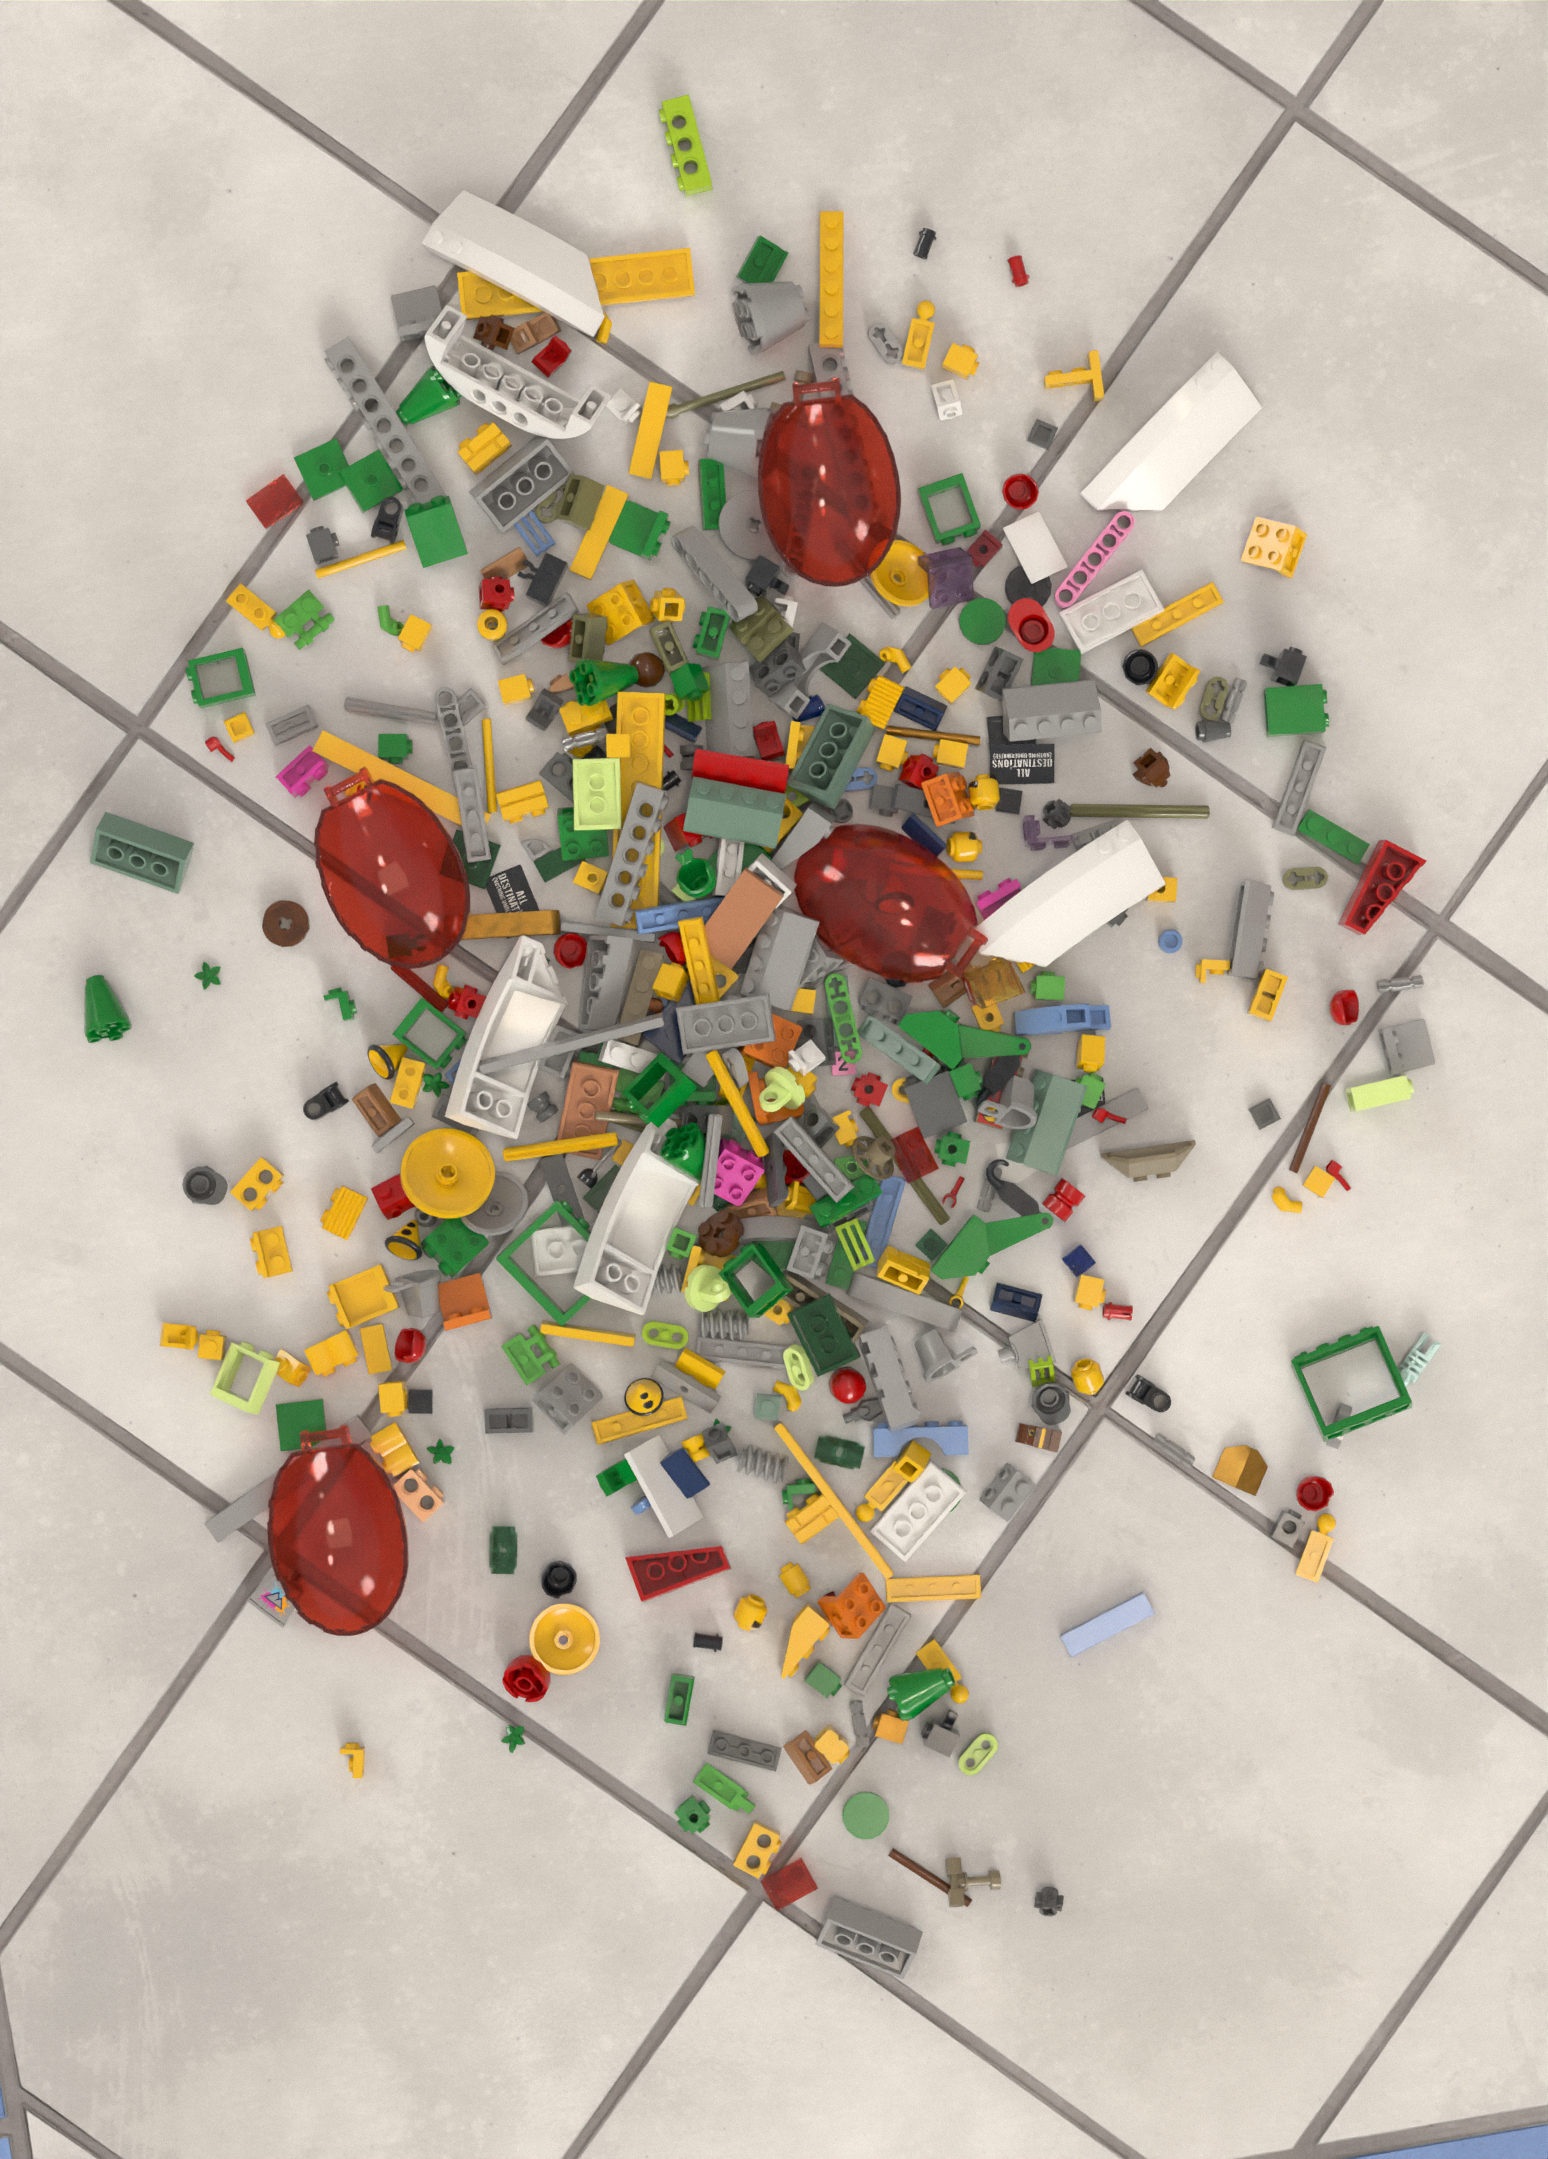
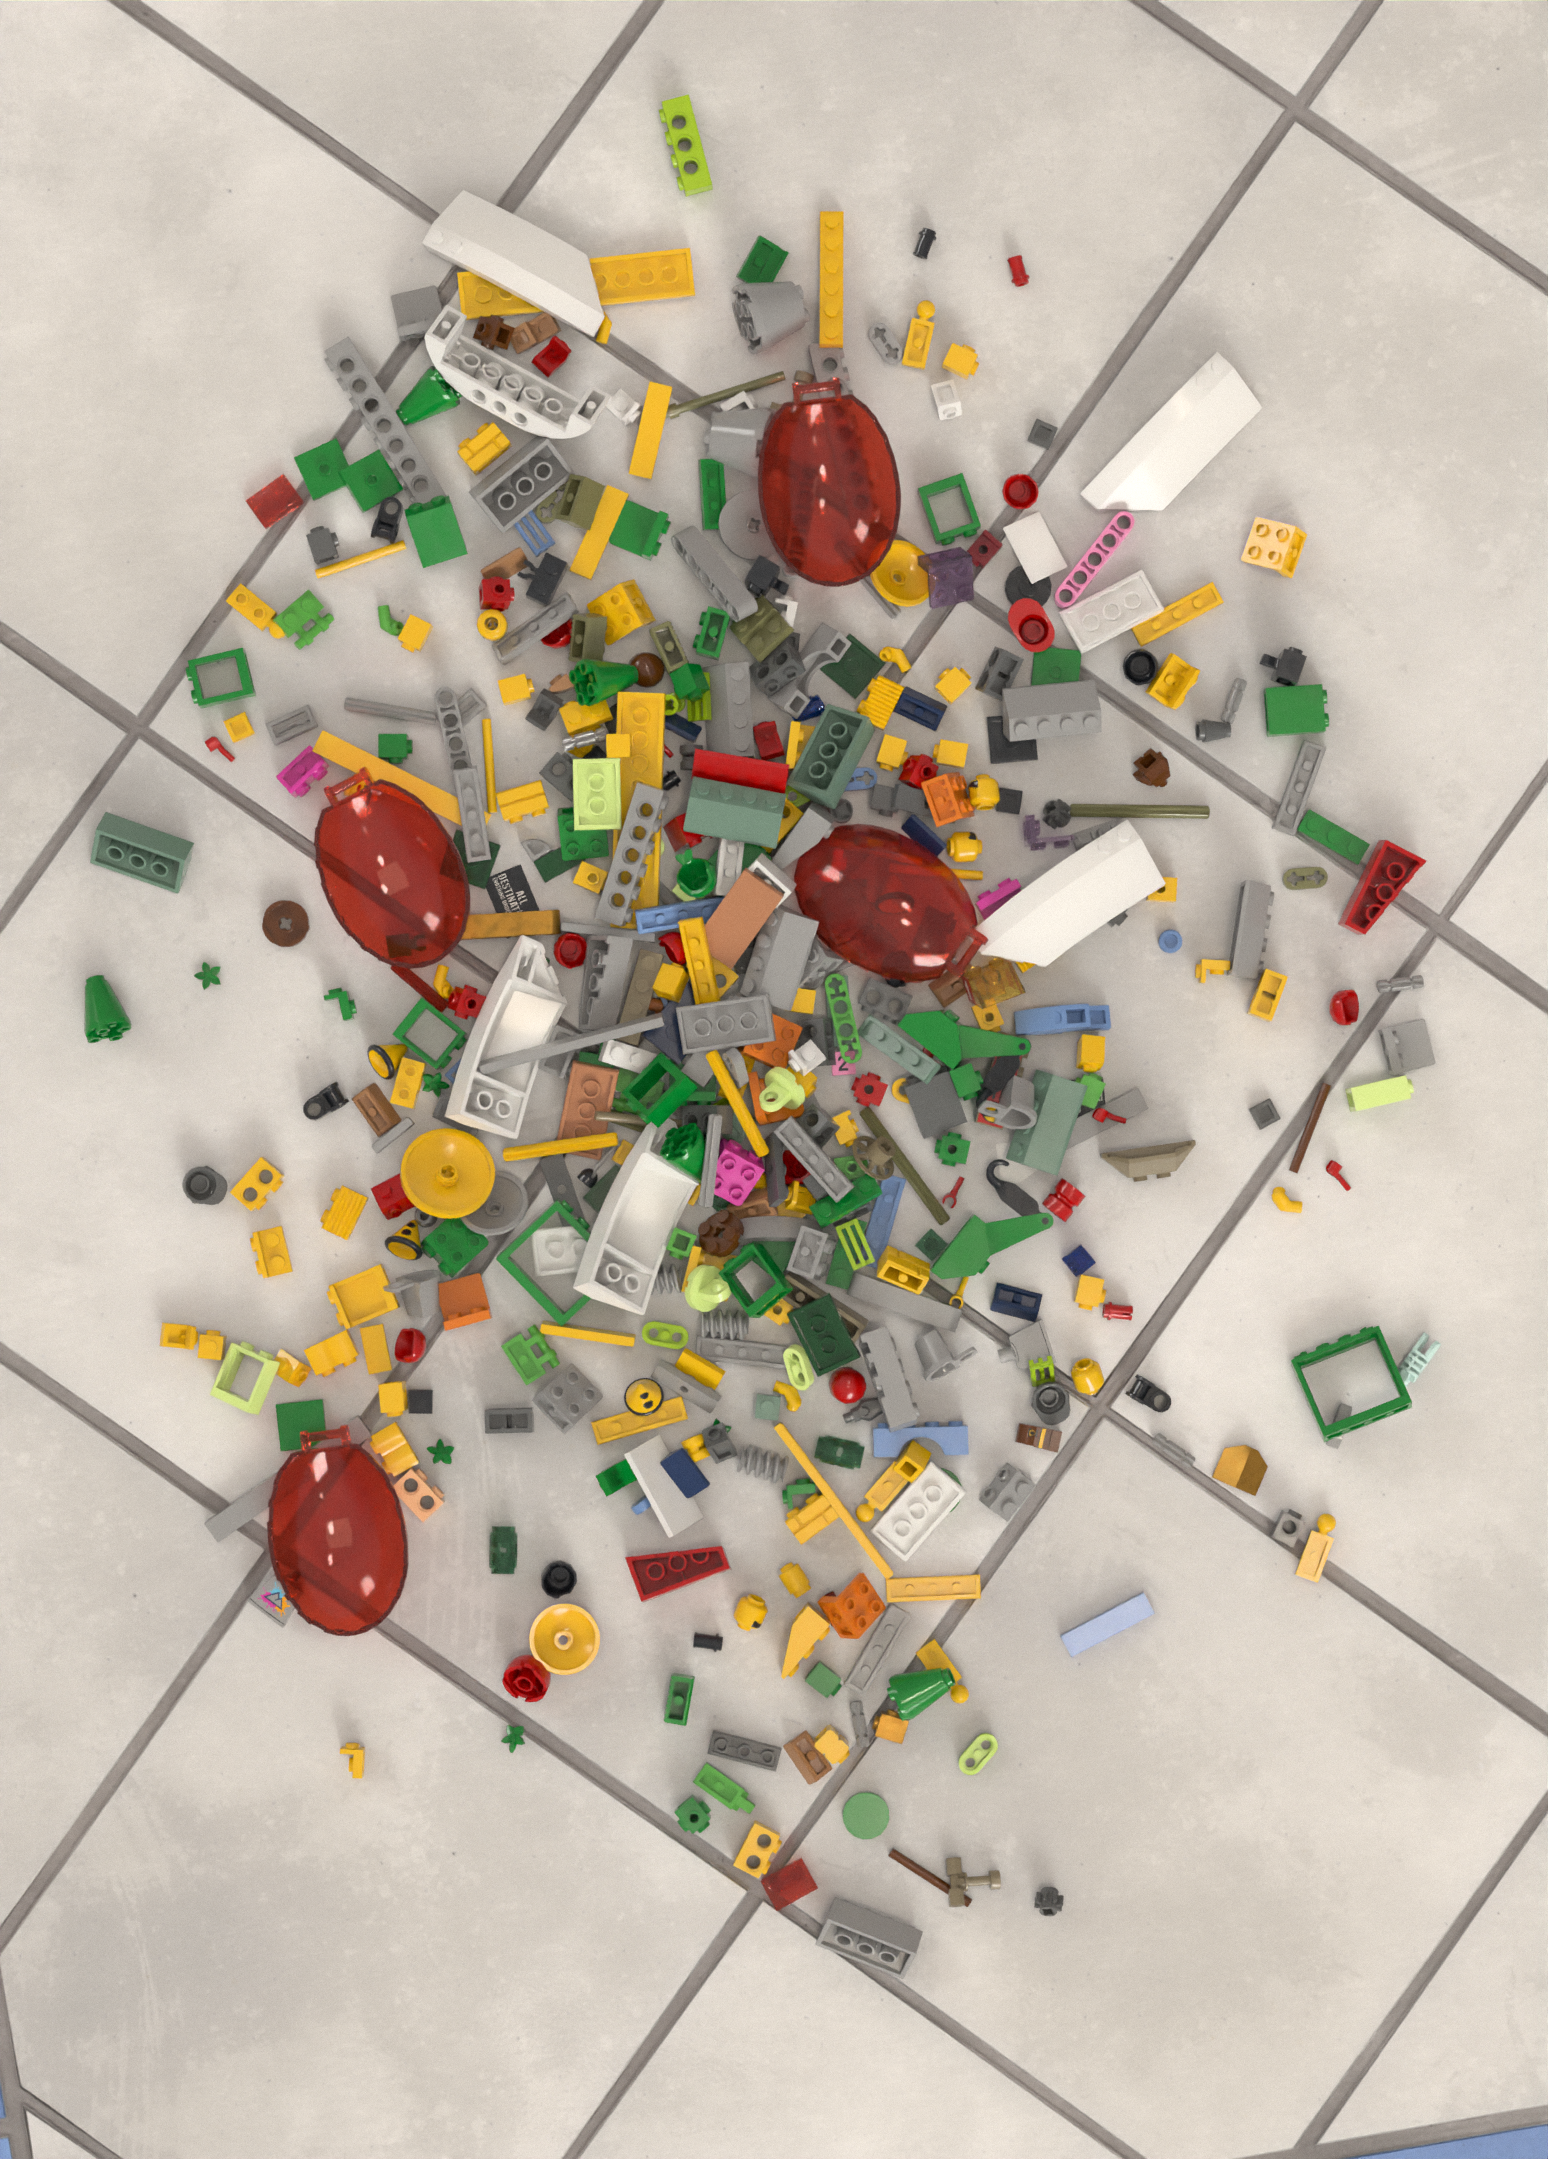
(542, 1106): dark grey wheel -> none
(673, 467): yellow brick -> none
(673, 610): yellow brick -> none
(913, 1155): clear red plate -> none
(932, 735): pearl gold bar -> none
(941, 1735): brick -> none
(982, 621): green tile -> none
(988, 1193): light grey axle -> none
(1022, 763): black sticker -> none
(1048, 987): bright green brick -> none
(1079, 376): yellow bracket -> none
(1208, 696): olive beam -> none
(1314, 1493): red hair -> none
(1318, 1181): yellow tile -> none

